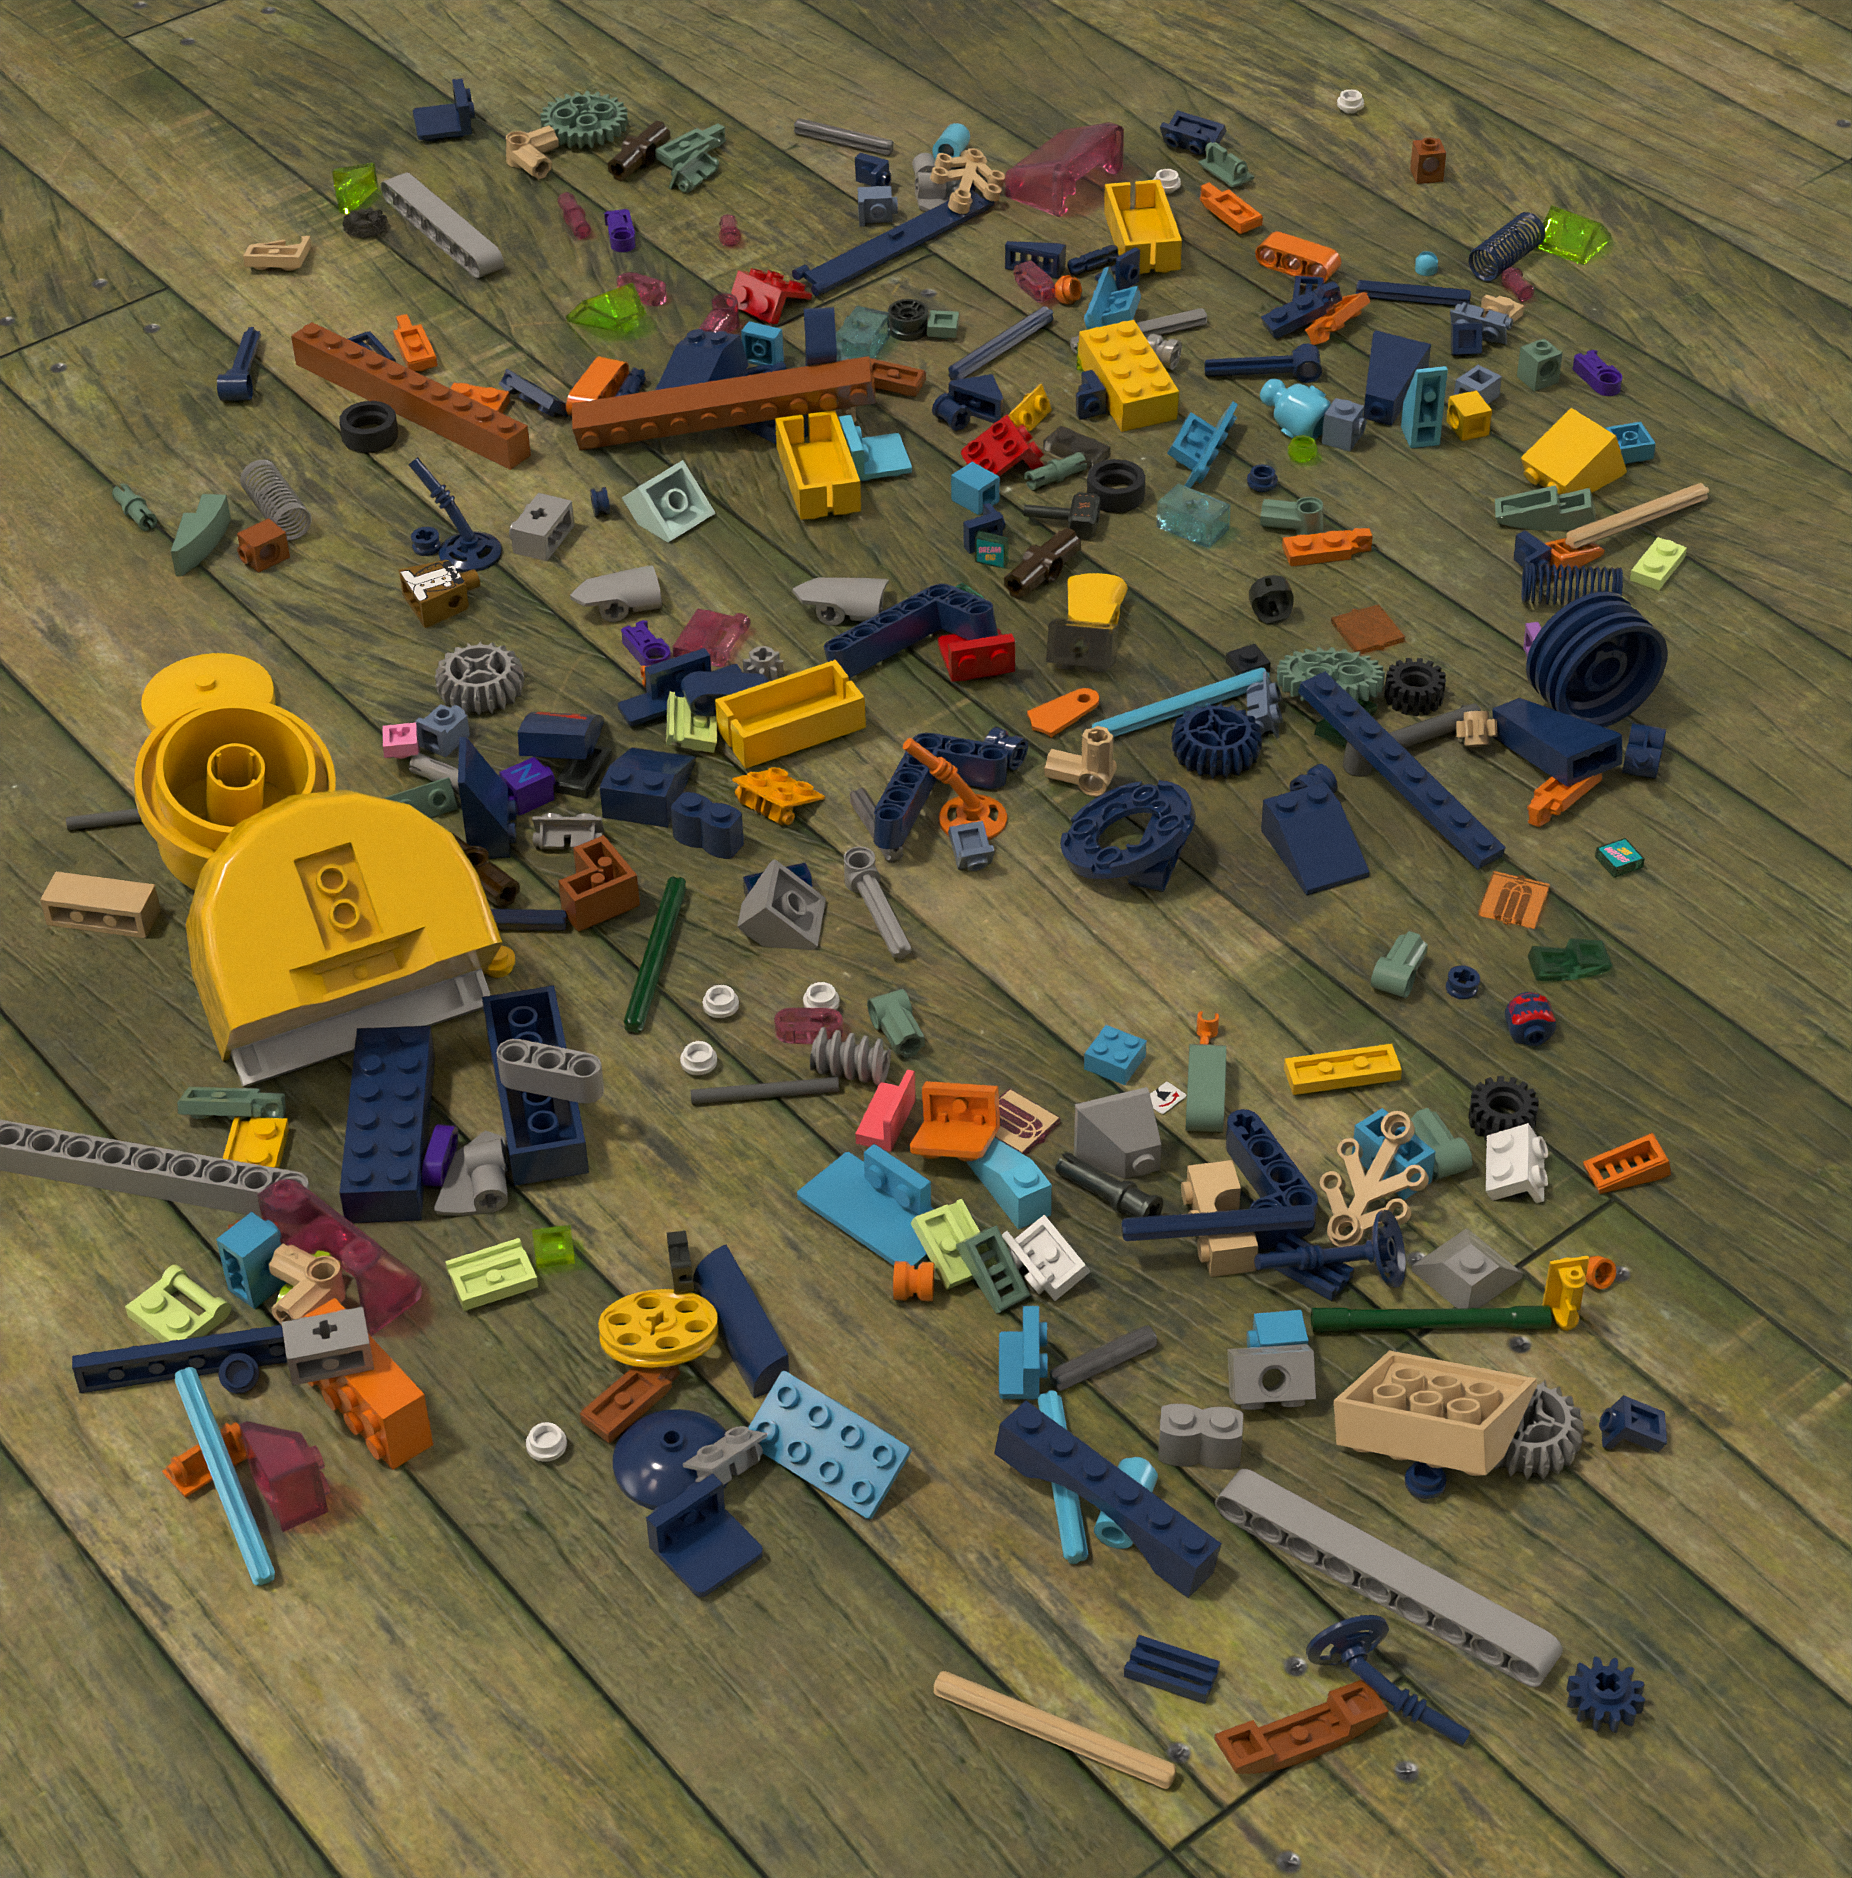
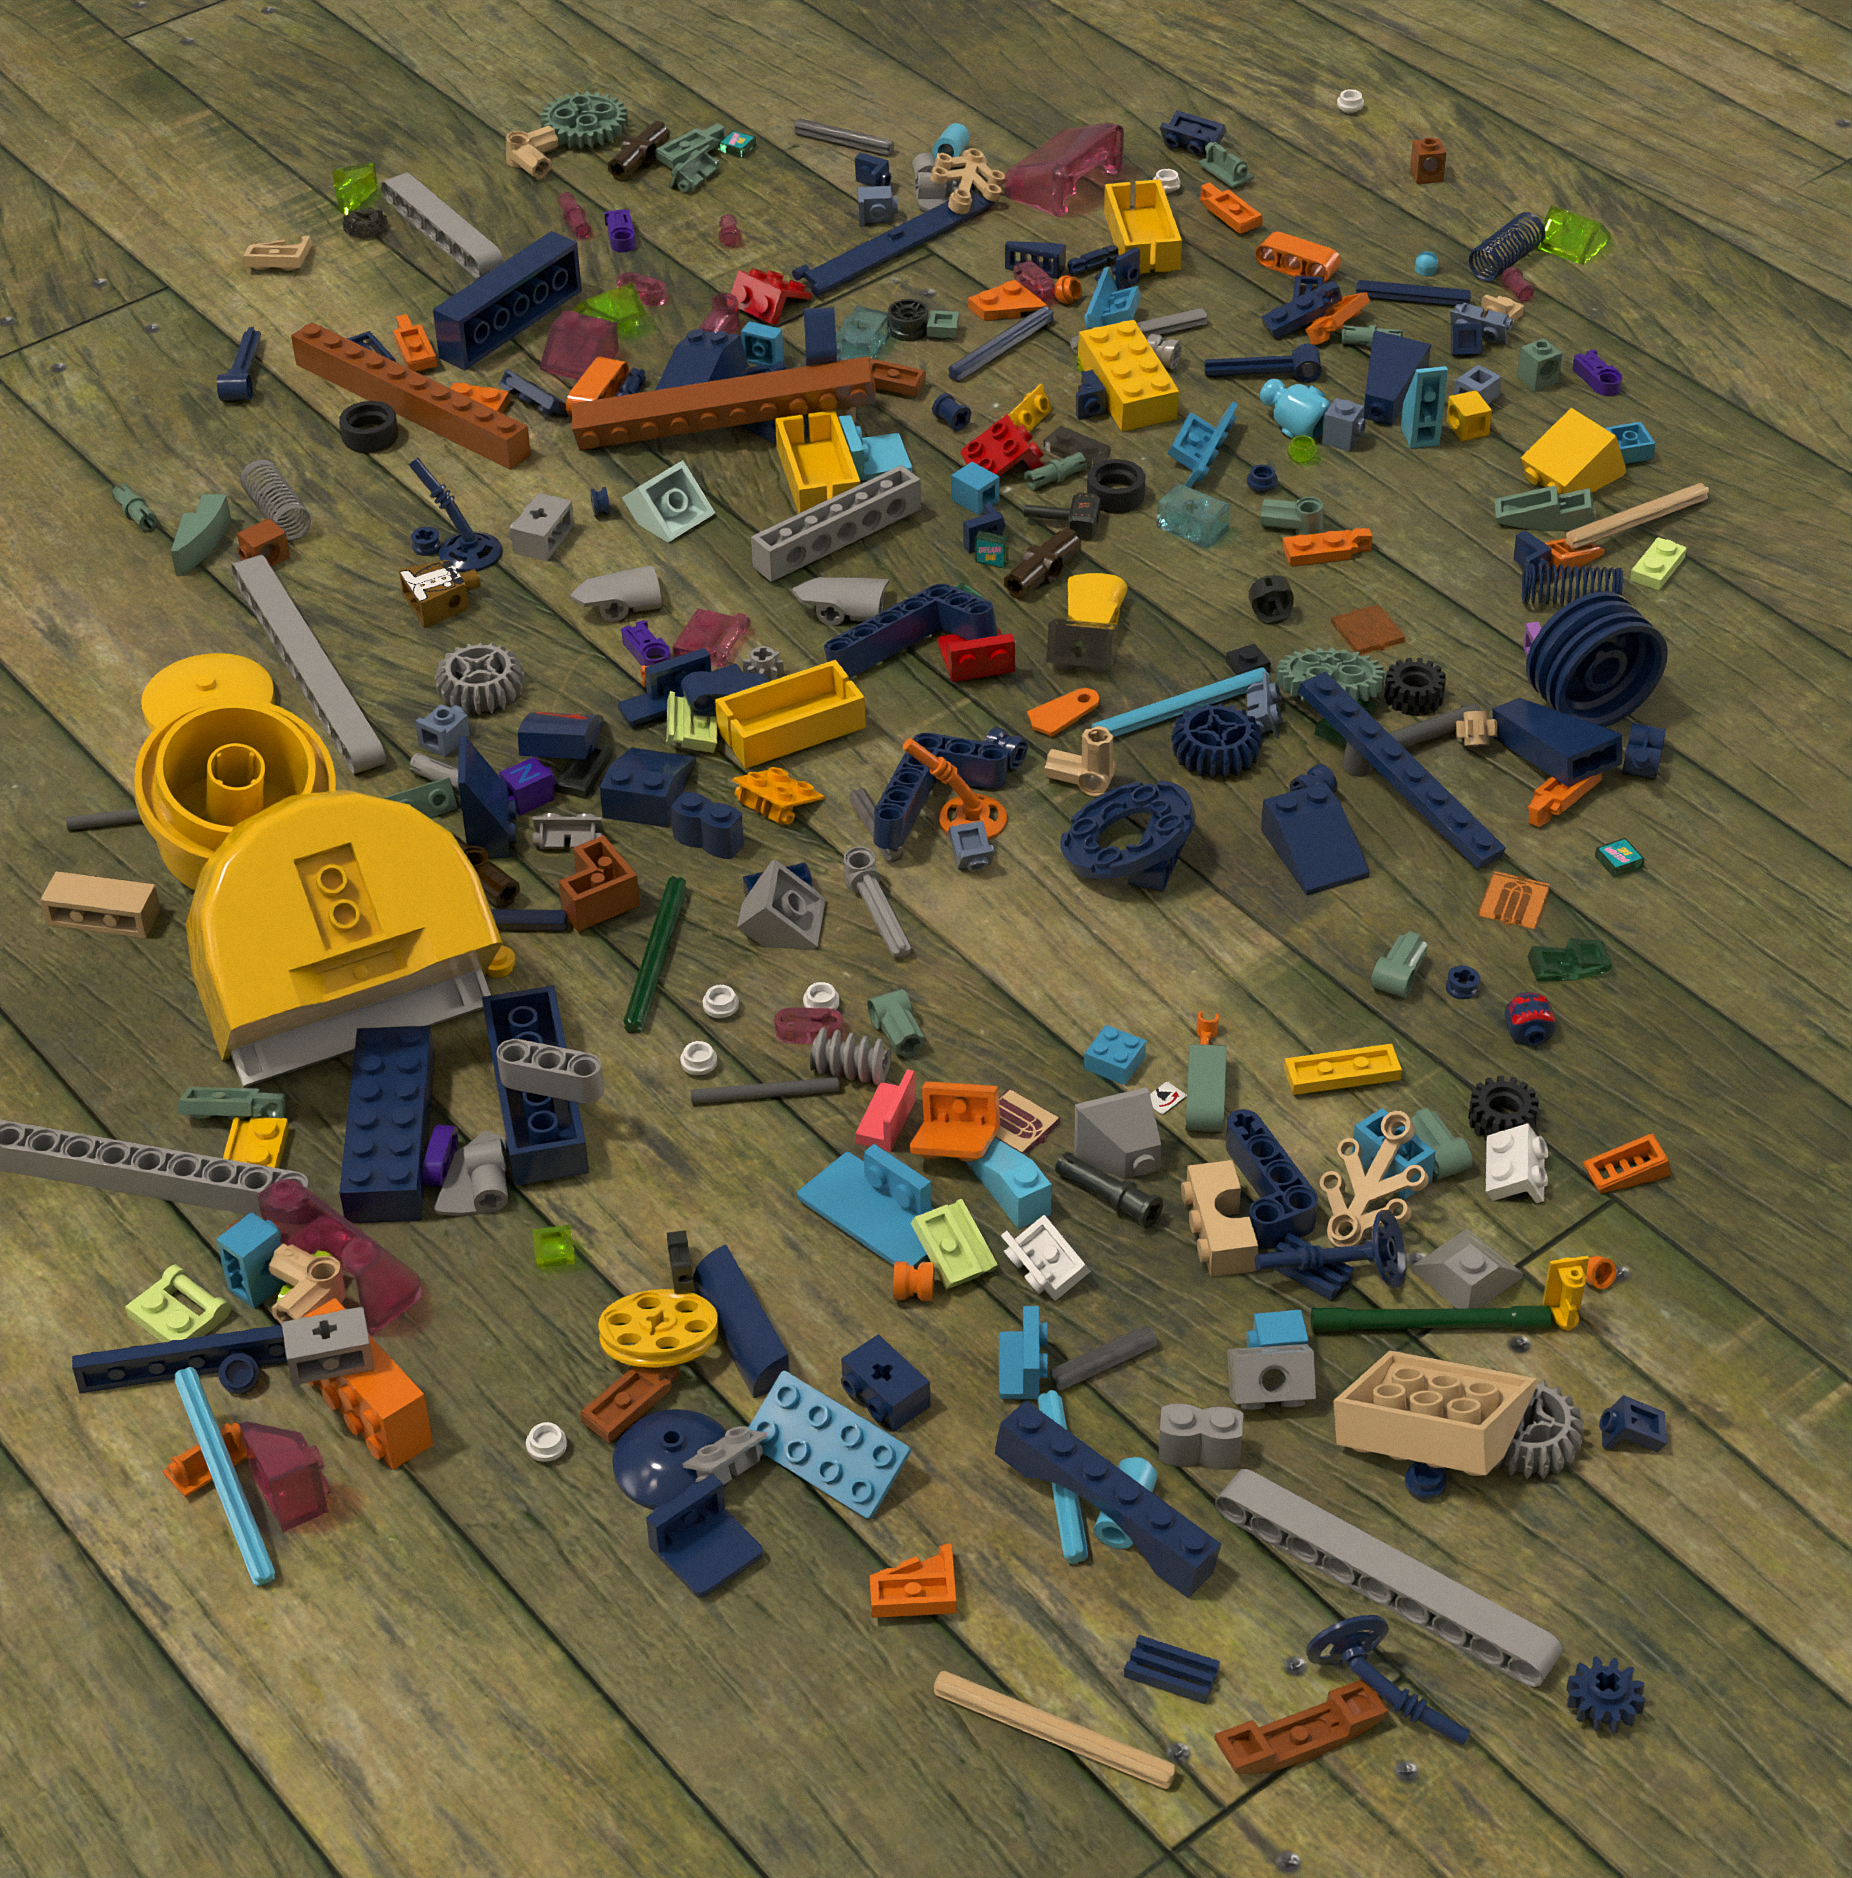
(309, 665): none -> light grey beam
(400, 740): bright pink bracket -> none
(446, 119): dark blue bracket -> none
(491, 1274): yellowish green plate -> none
(507, 300): none -> dark blue brick
(576, 342): none -> clear pink slope
(737, 144): none -> tile
(836, 523): none -> light grey brick
(885, 1383): none -> dark blue brick
(915, 1587): none -> orange wing
(980, 395): dark blue slope -> none
(999, 1250): sand green slope -> none
(1004, 302): none -> orange wing
(1217, 1223): dark blue axle -> none
(1364, 335): none -> sand green pin

